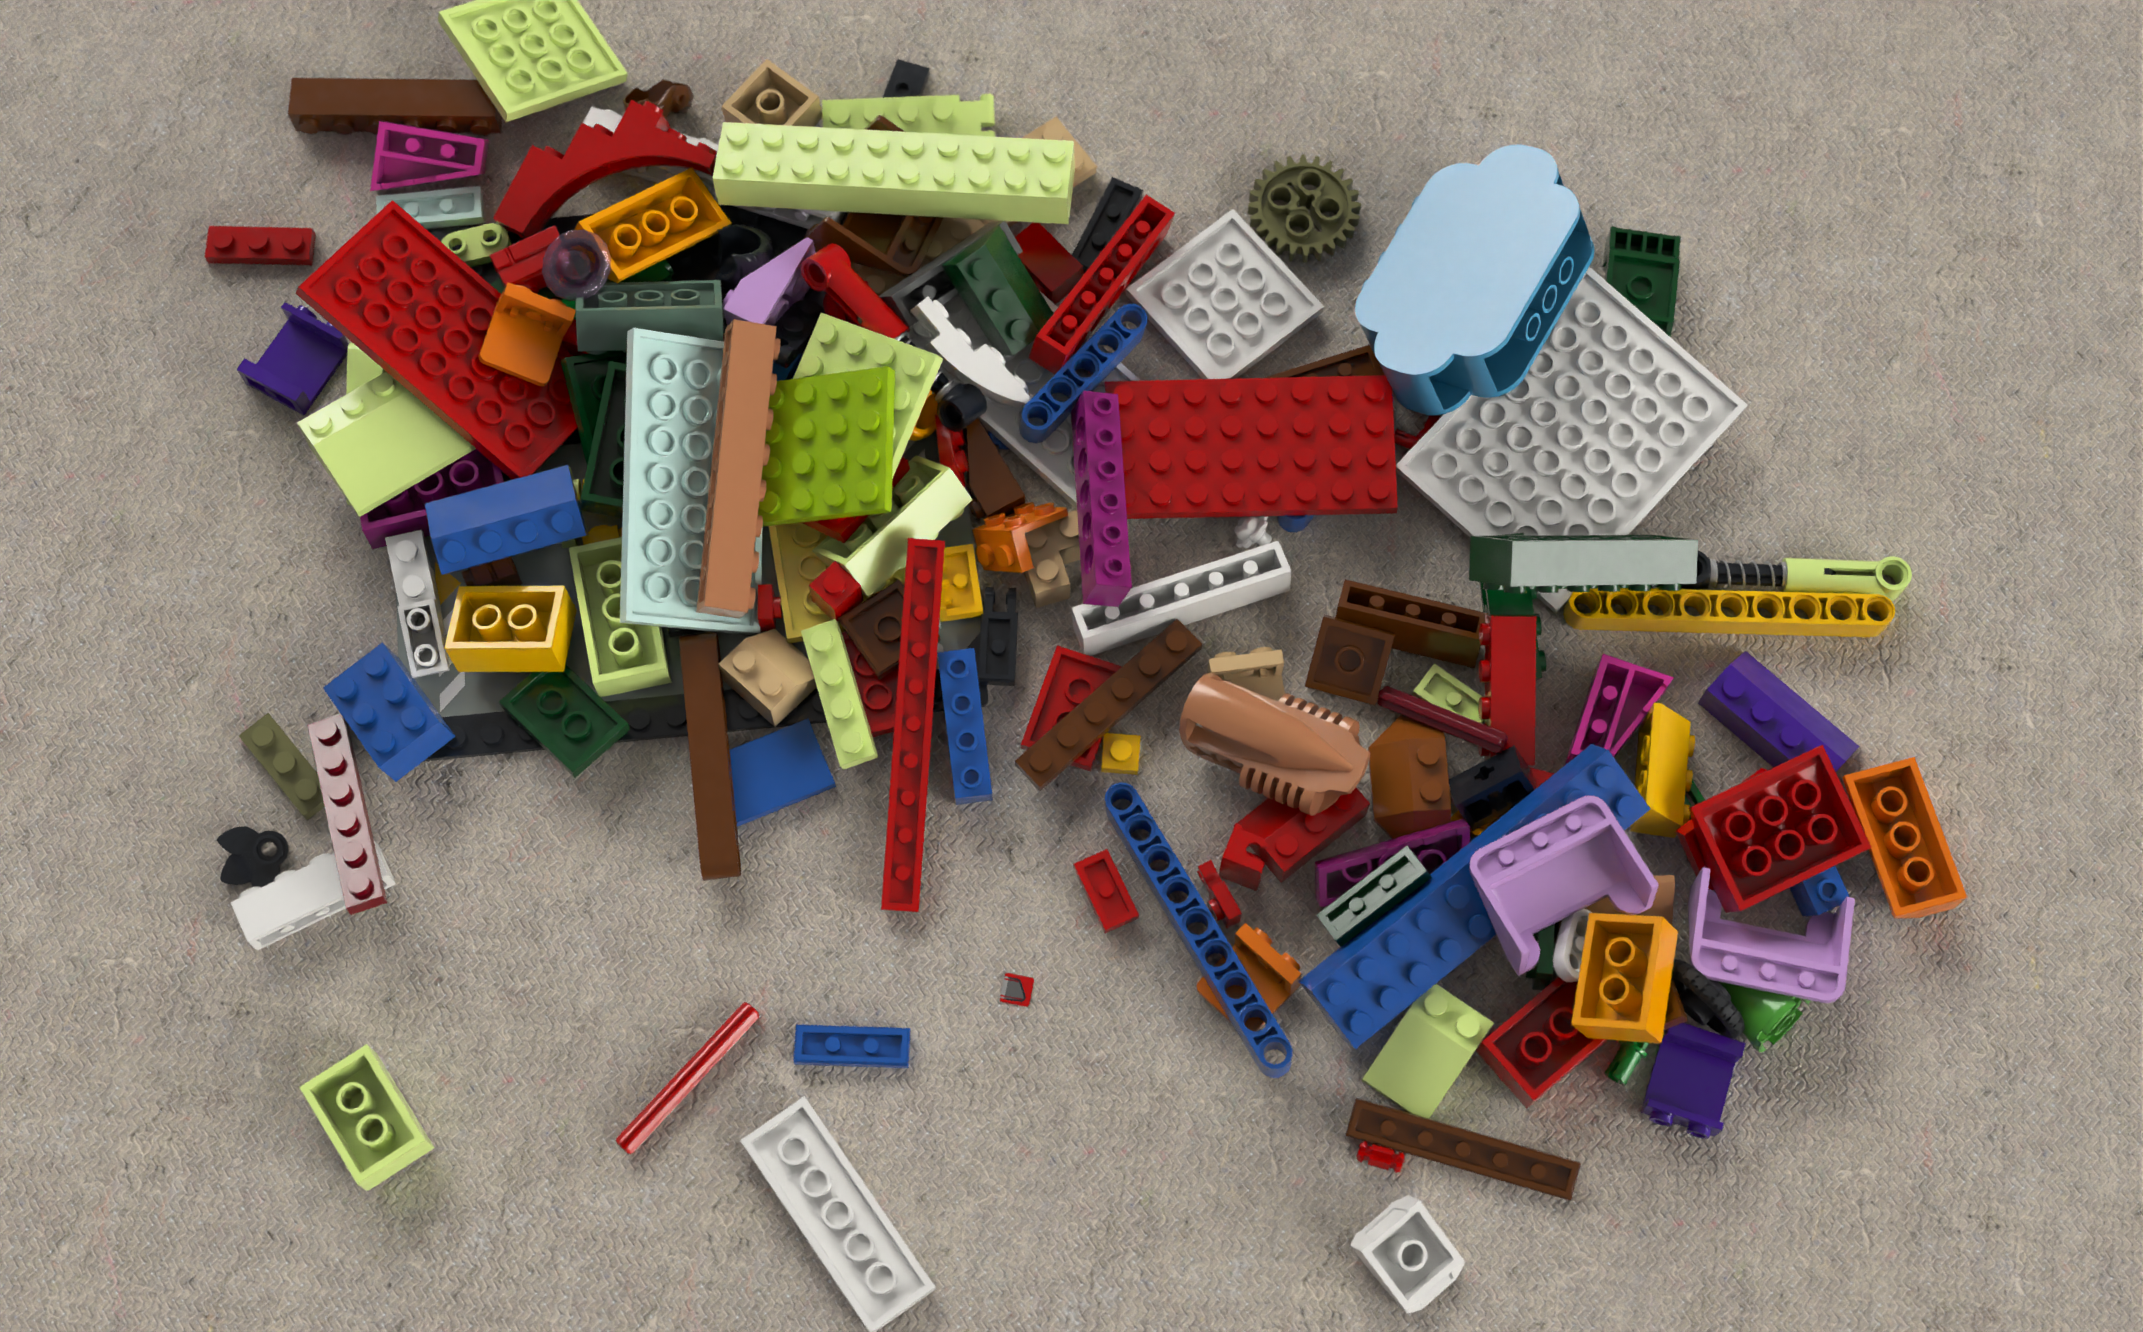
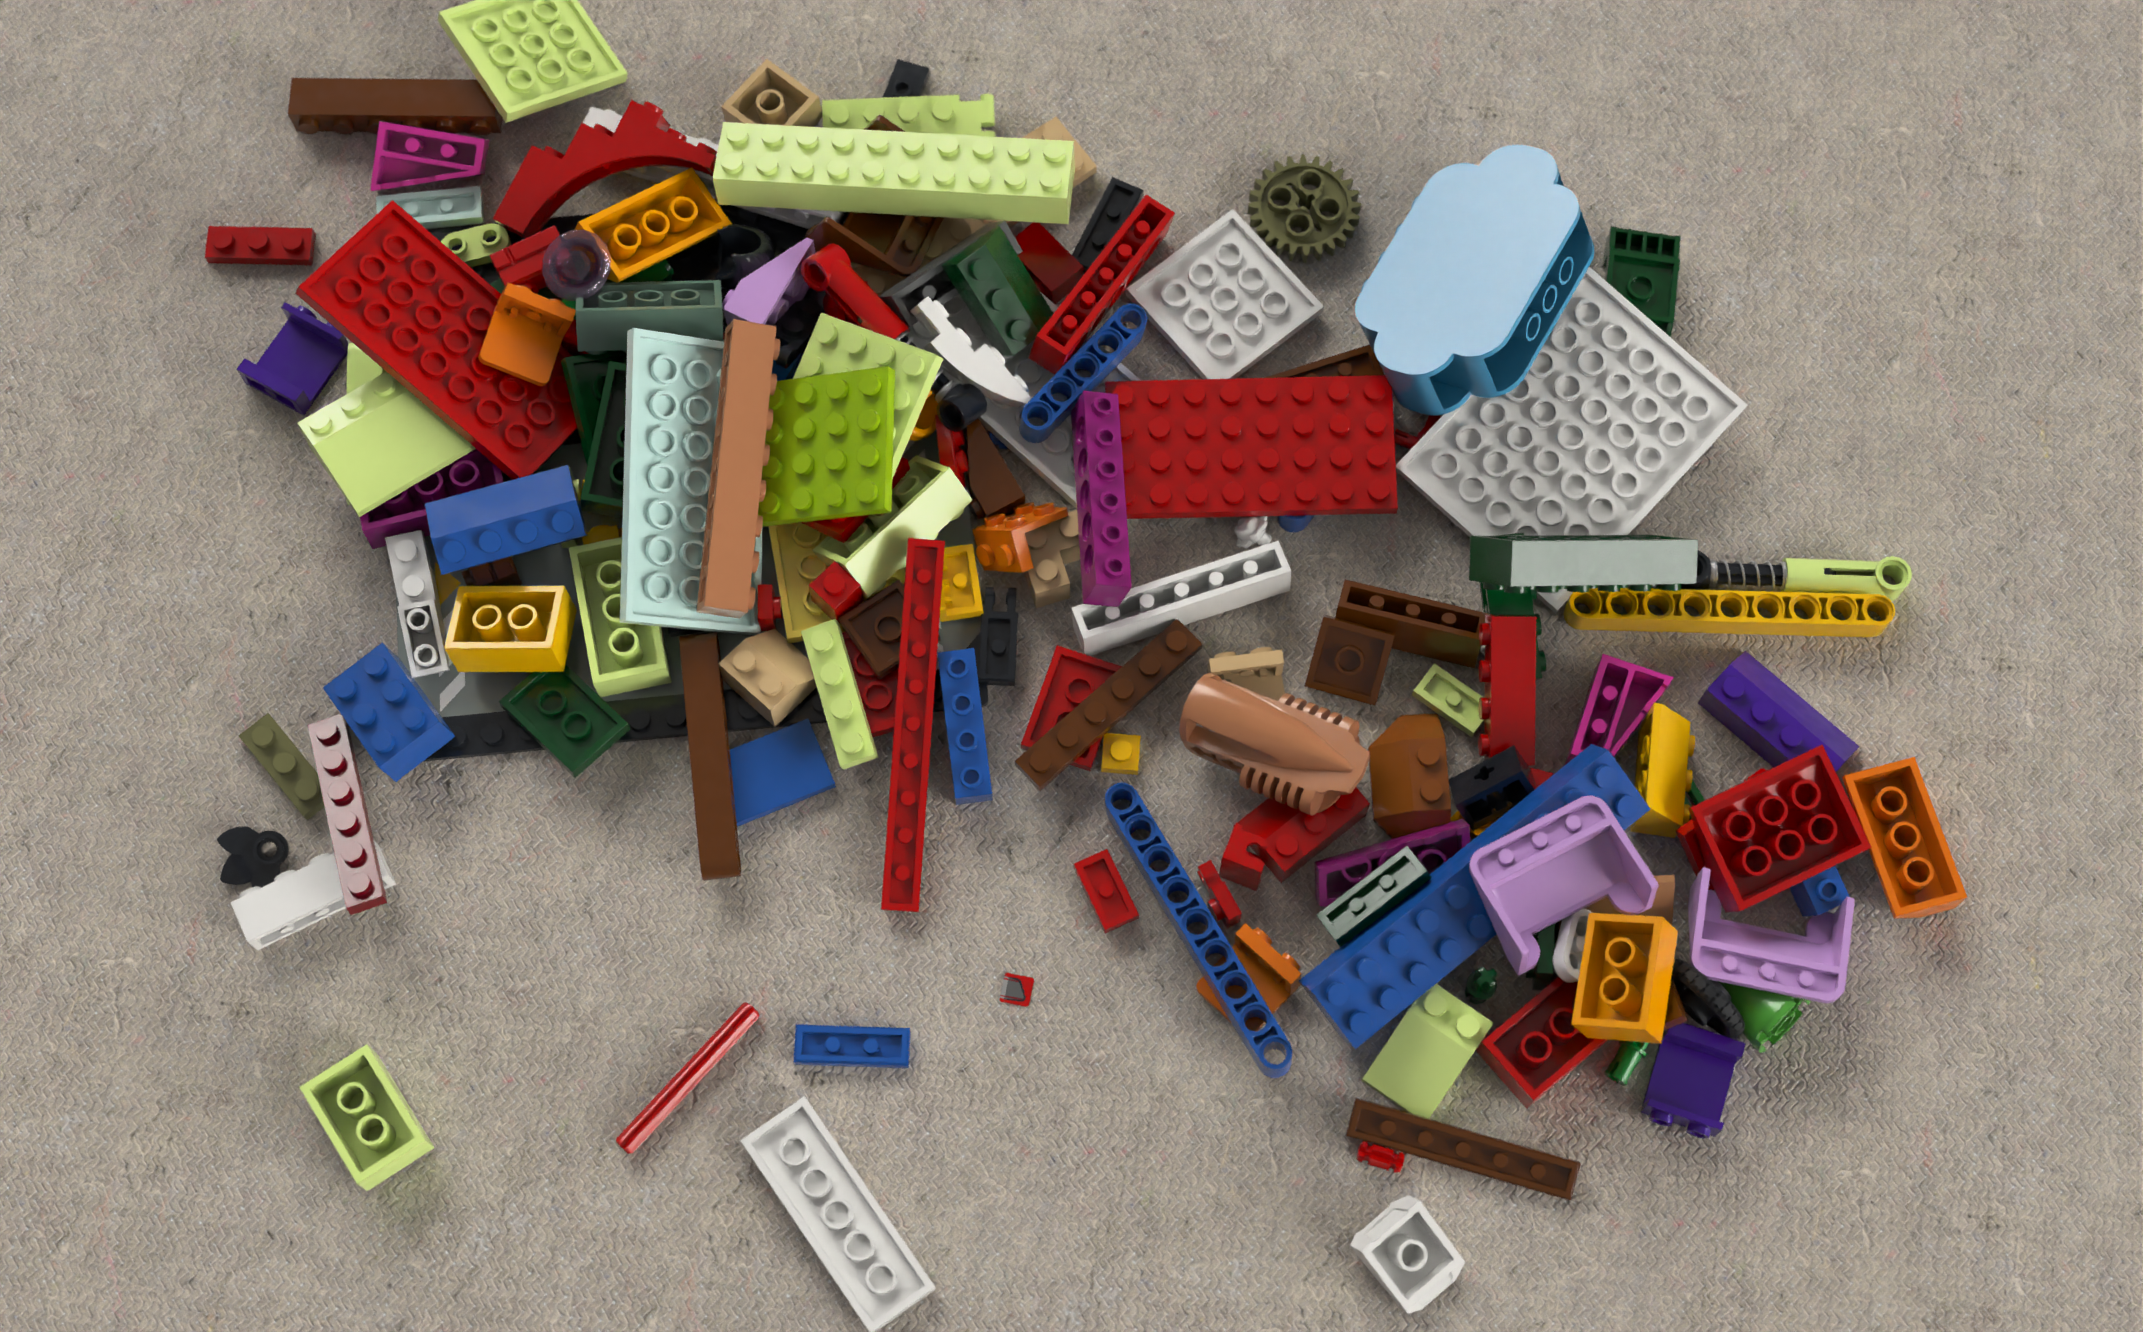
(665, 95): reddish brown hair -> none
(1443, 719): dark red axle -> none
(1481, 985): none -> dark green axle

